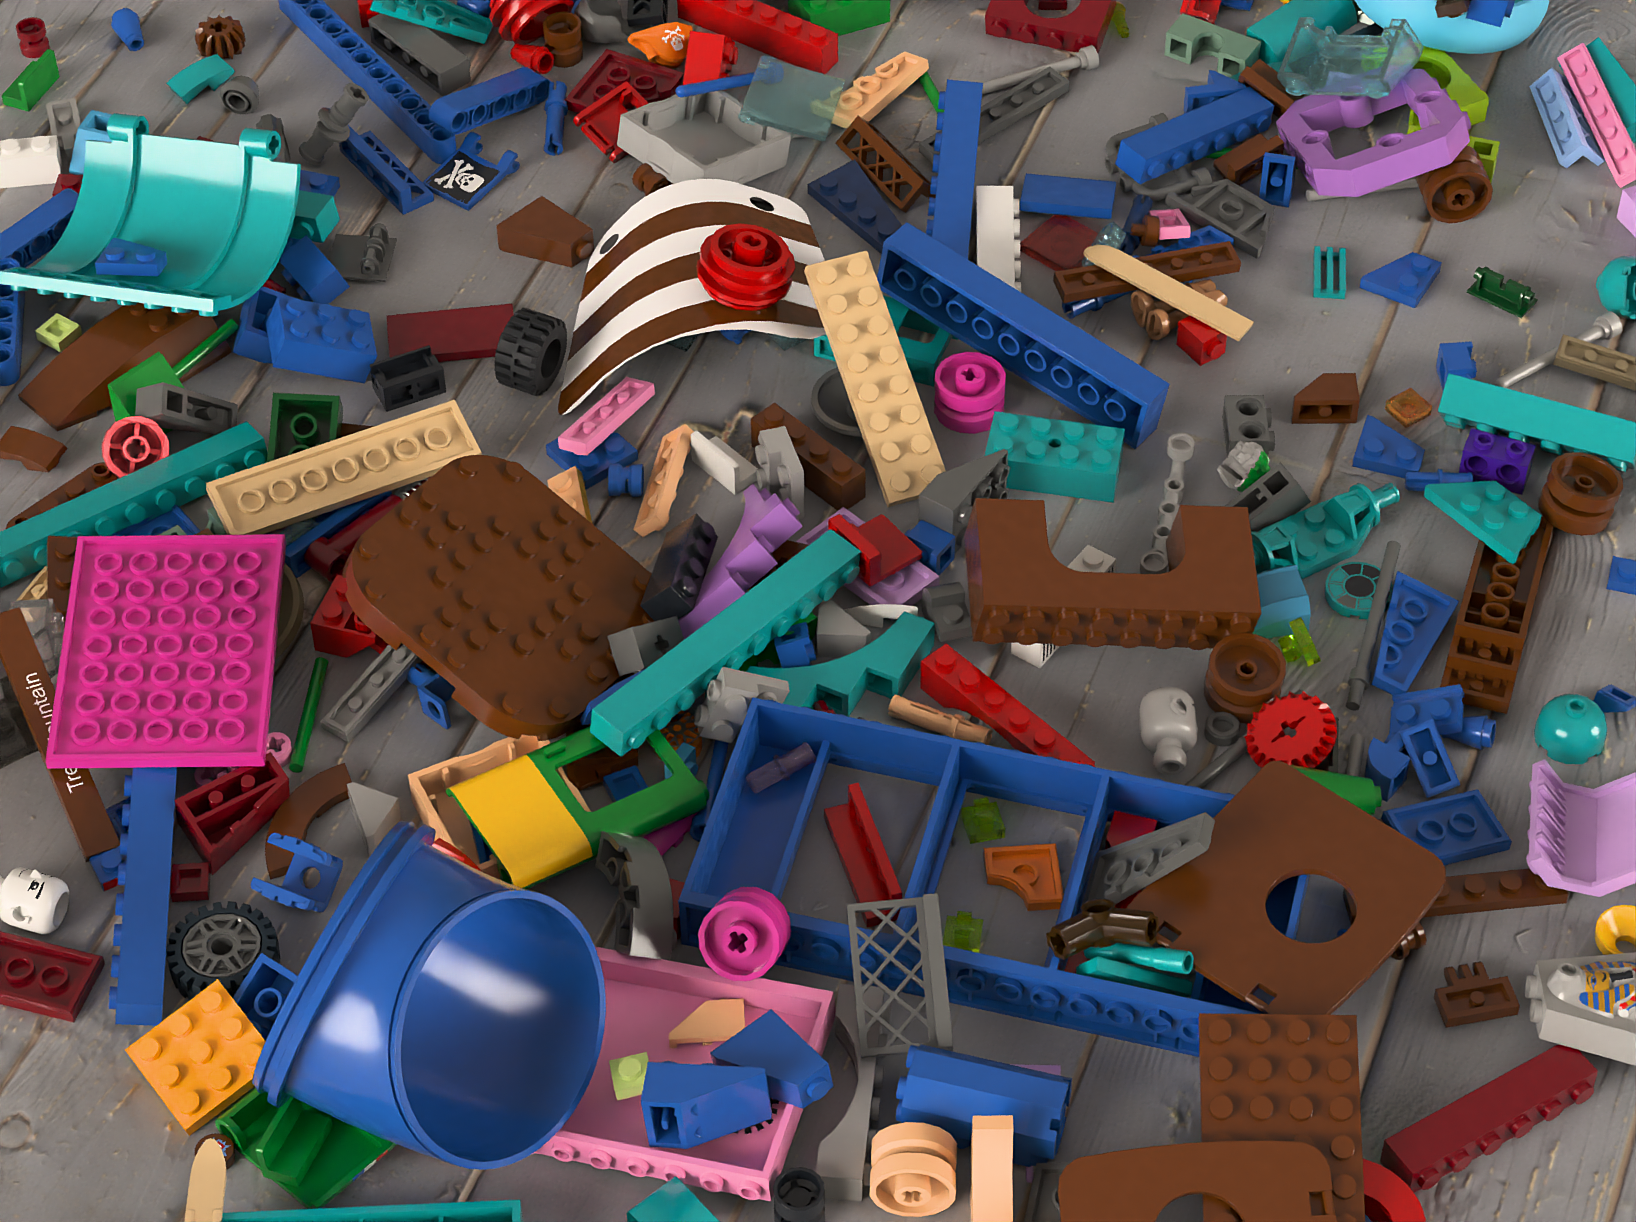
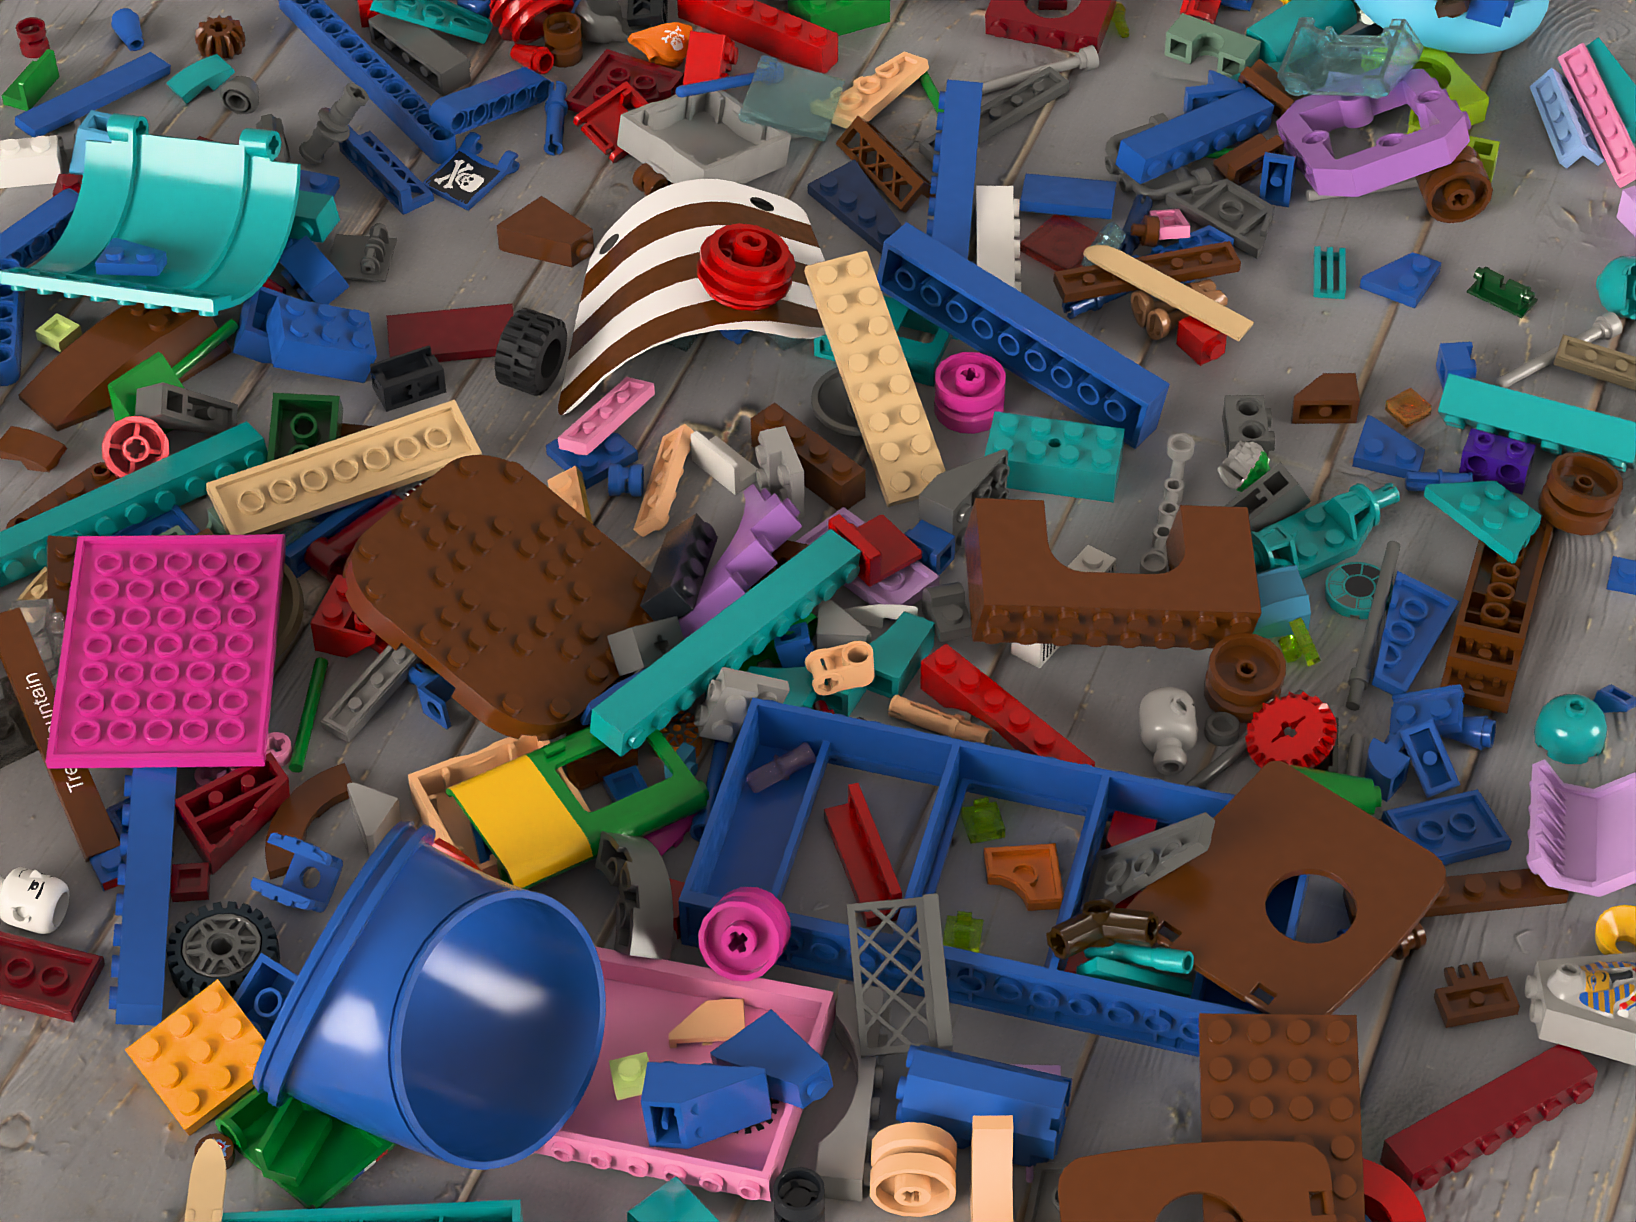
(92, 95): none -> blue tile
(843, 667): none -> light nougat piece

